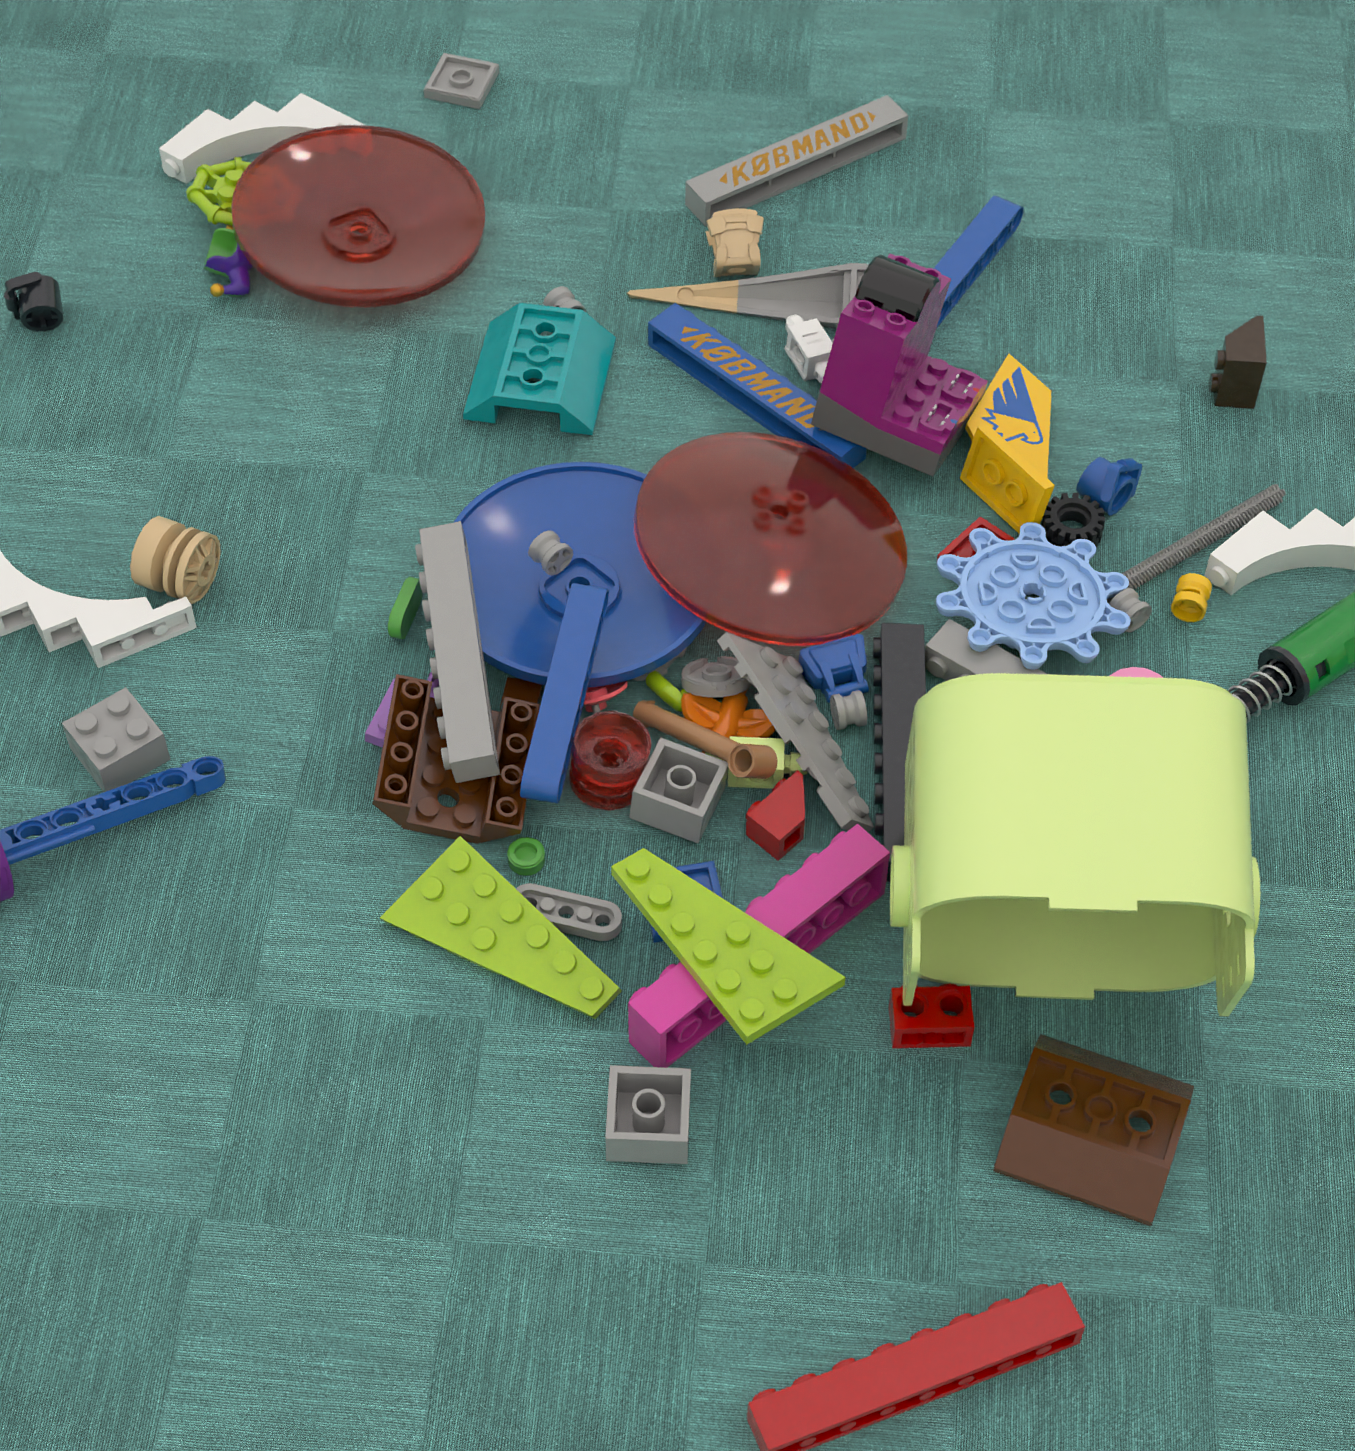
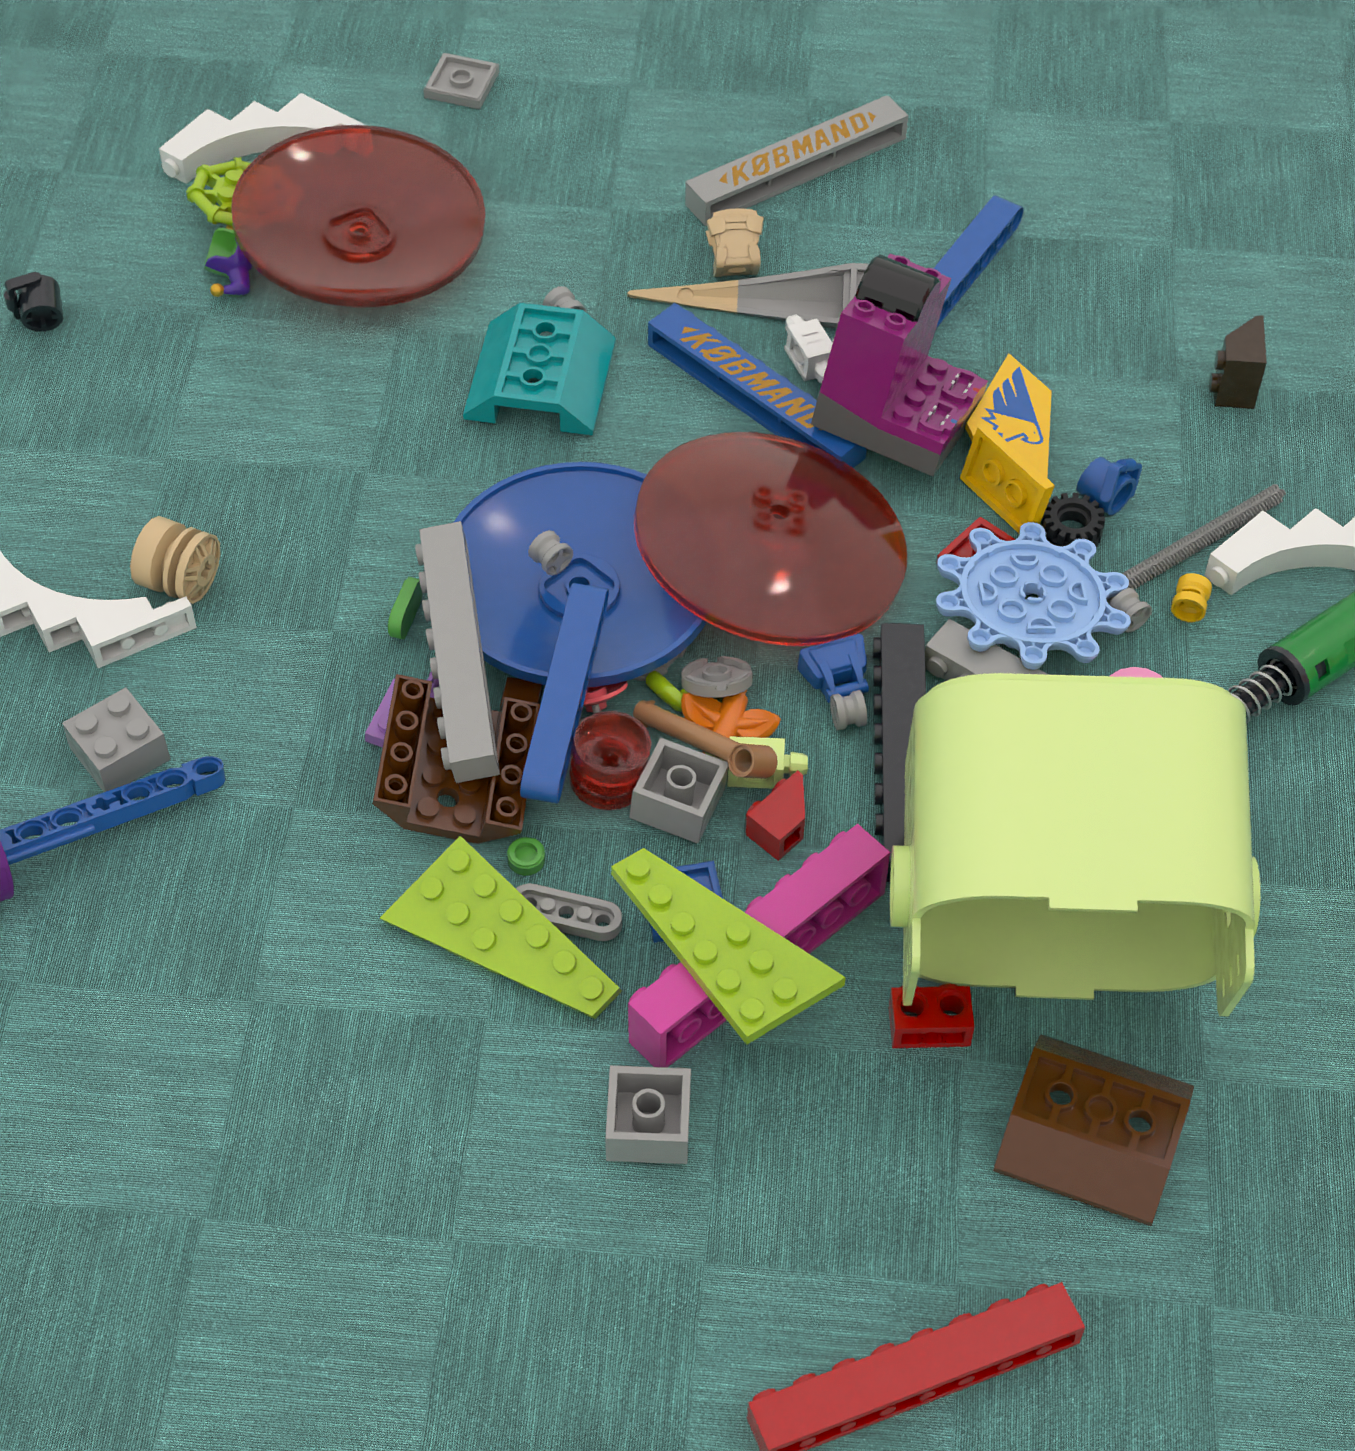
(797, 719): light grey wing -> none

